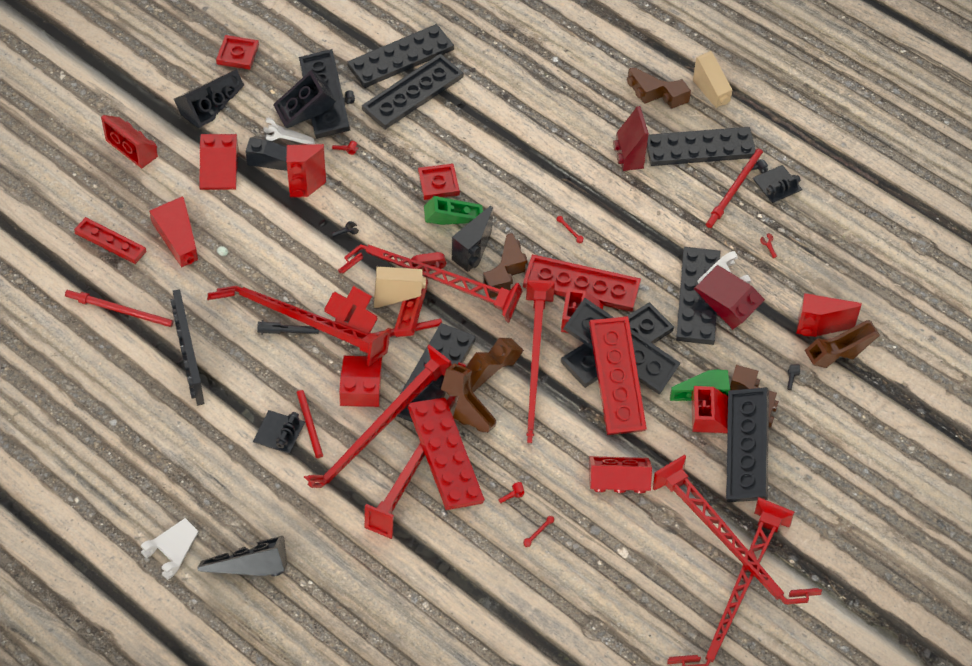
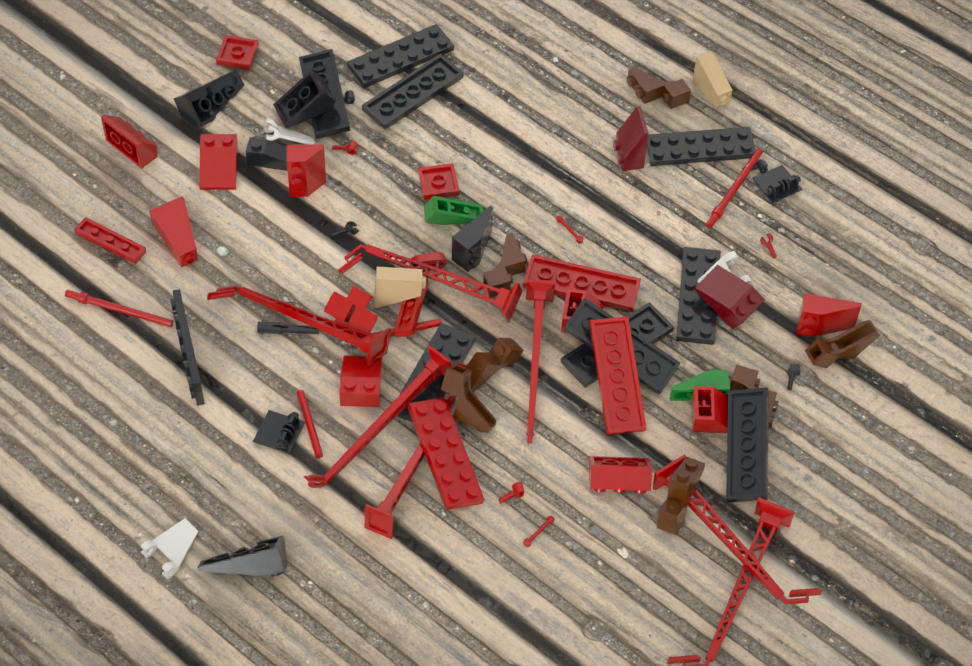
(681, 487): none -> reddish brown arch

